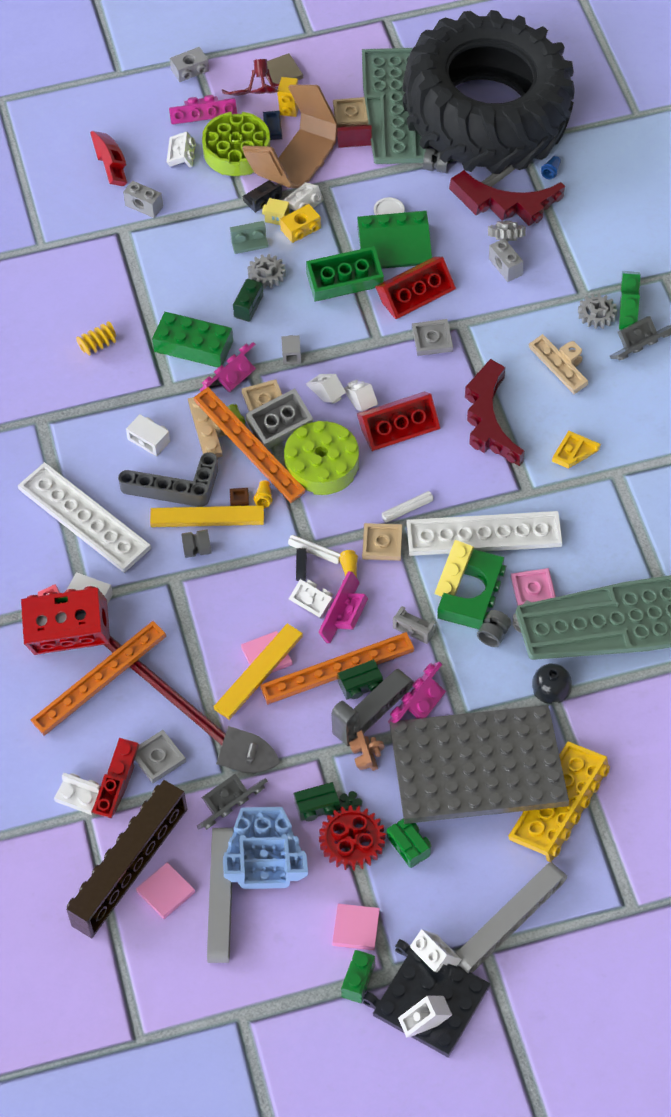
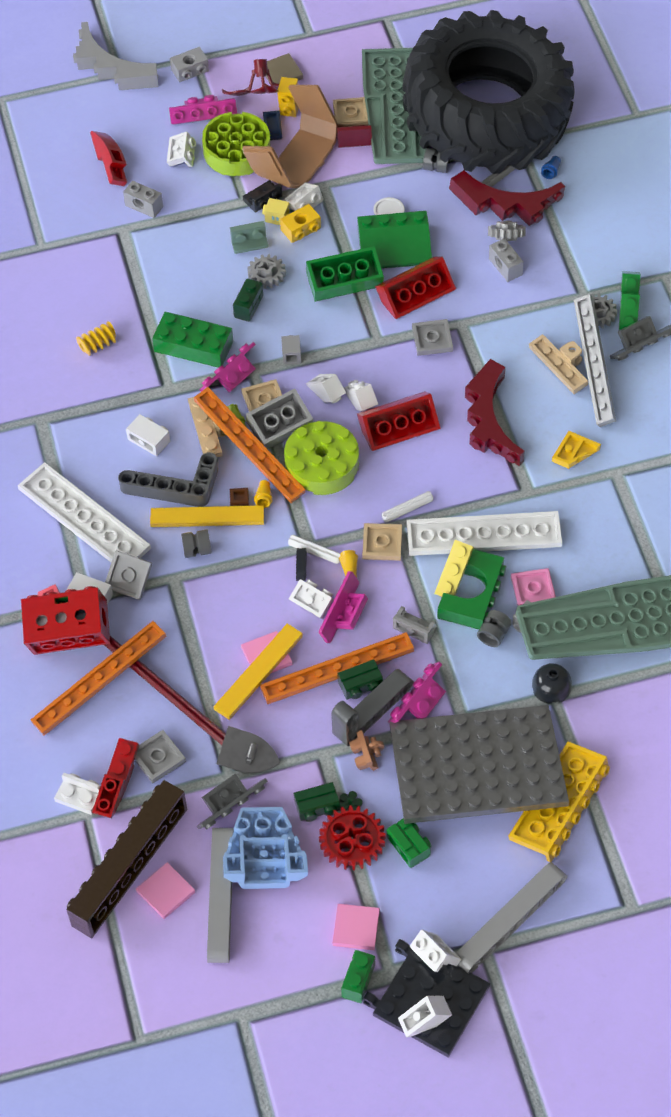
(125, 73): none -> light grey arch
(128, 574): none -> light grey plate
(594, 360): none -> plate

